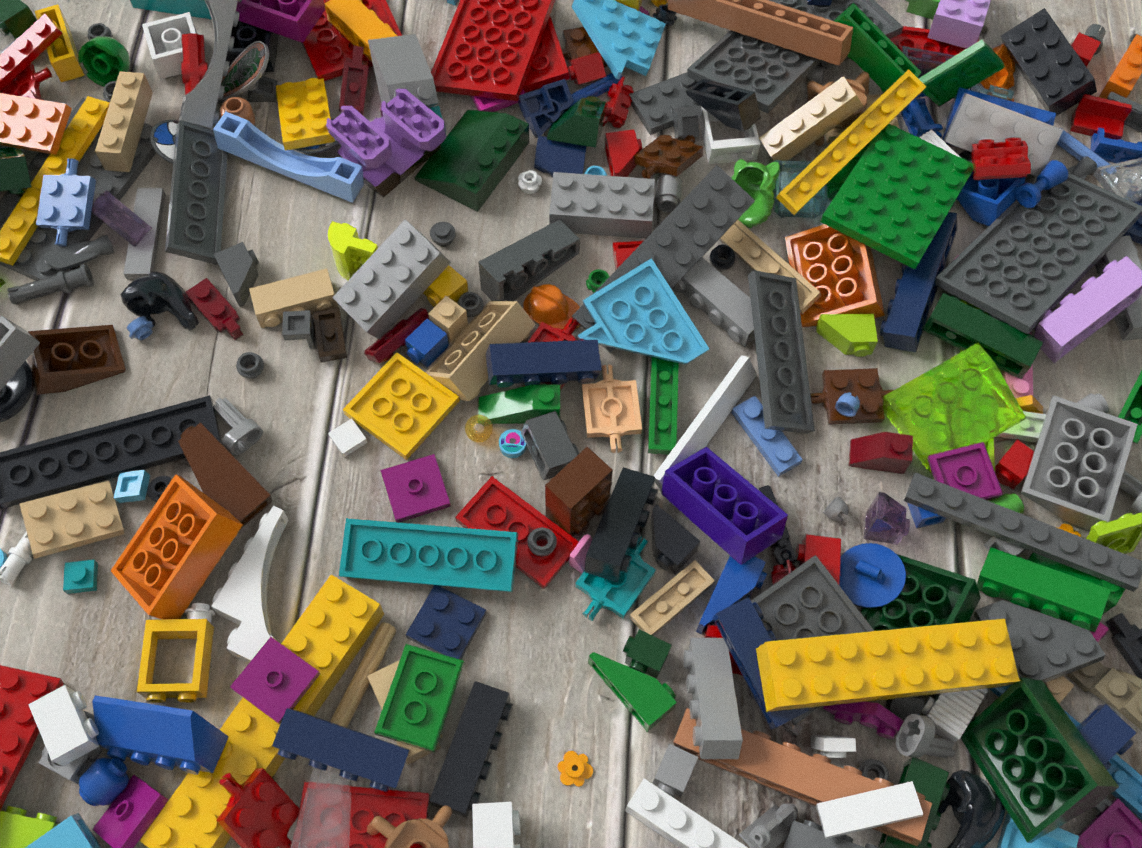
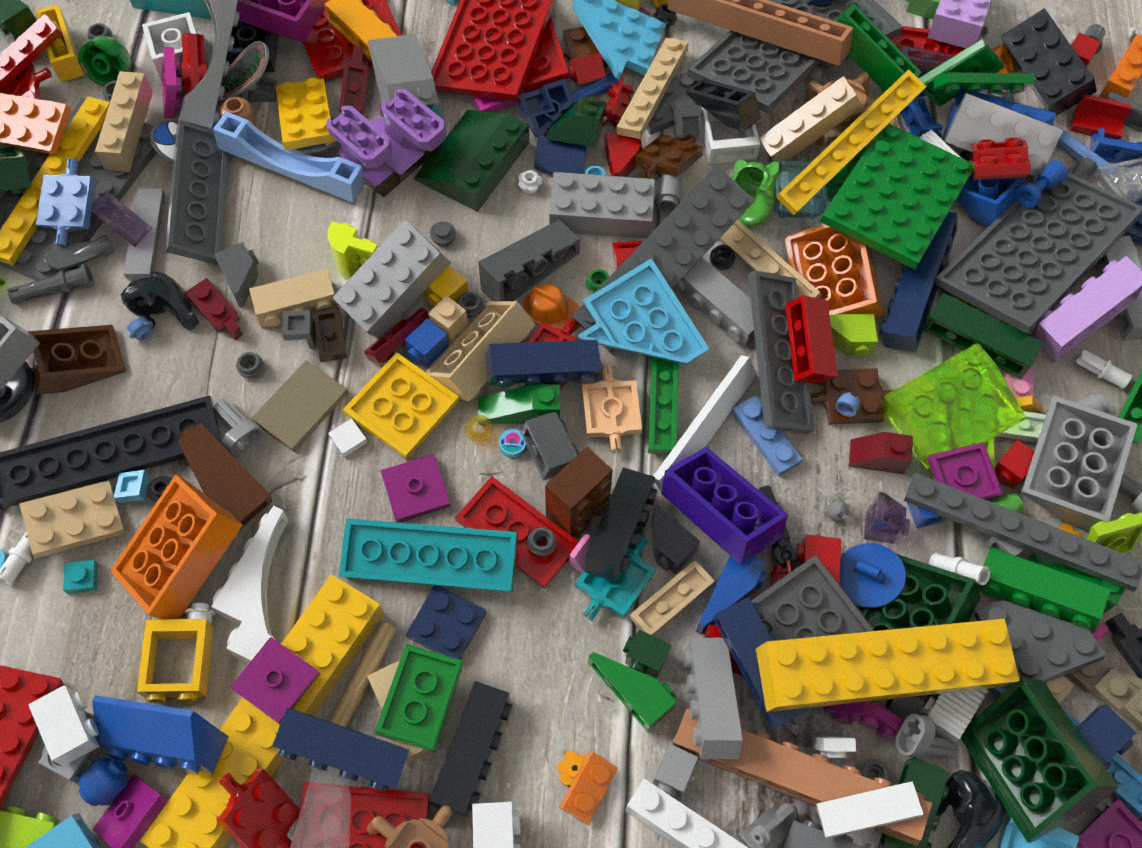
(170, 82): none -> dark pink plate
(300, 405): none -> dark tan tile
(588, 787): none -> orange plate
(652, 88): none -> tan plate
(811, 340): none -> red brick
(961, 566): none -> white pin
(976, 82): none -> green plate
(1103, 369): none -> white axle

